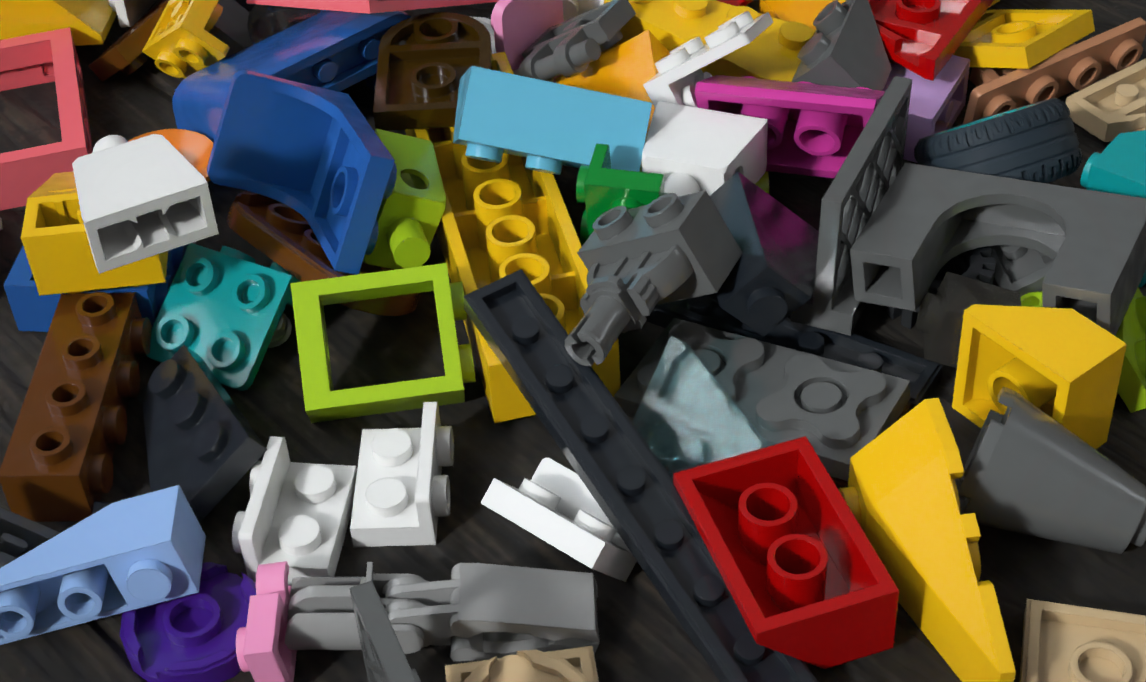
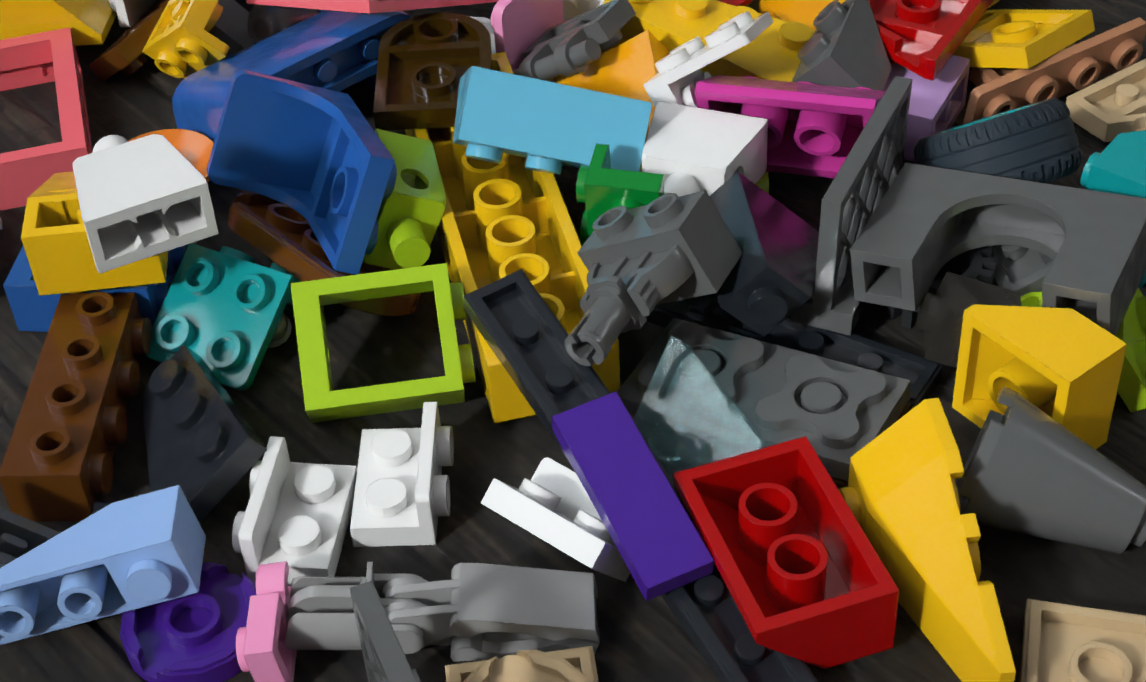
(632, 496): none -> dark purple tile

